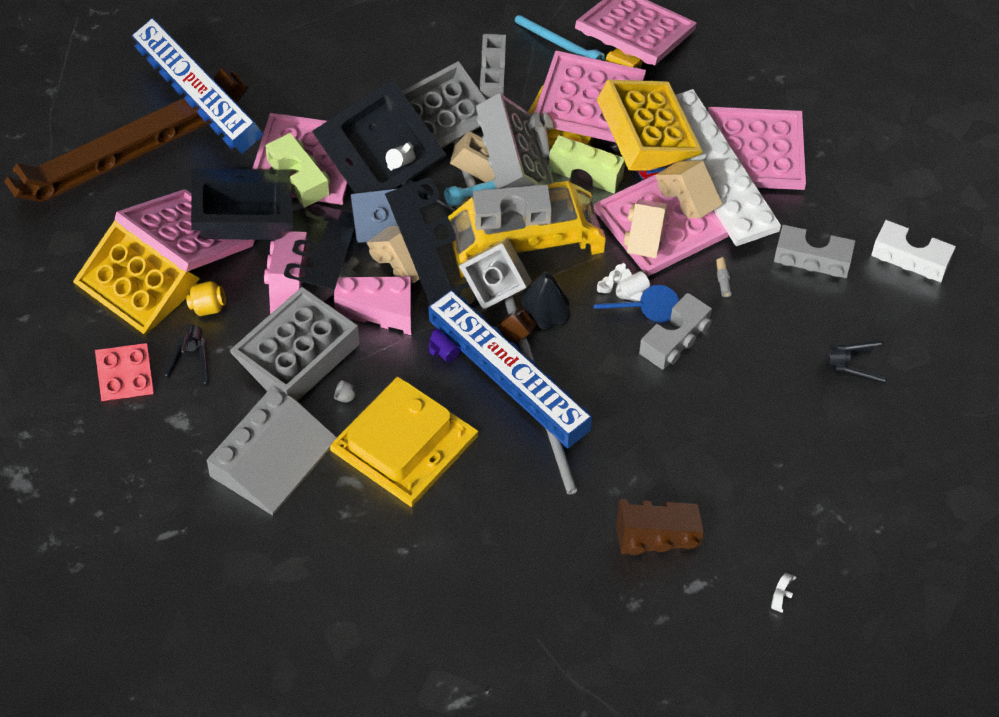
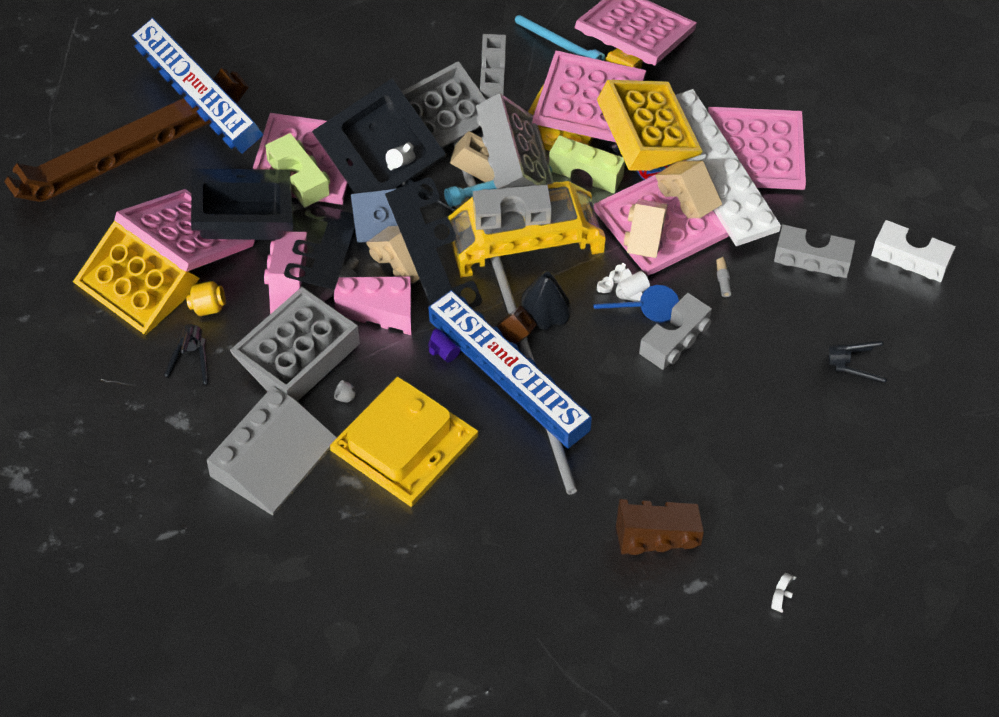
(124, 372): coral hinge -> none
(495, 273): light grey brick -> none
(541, 125): light grey bar -> none

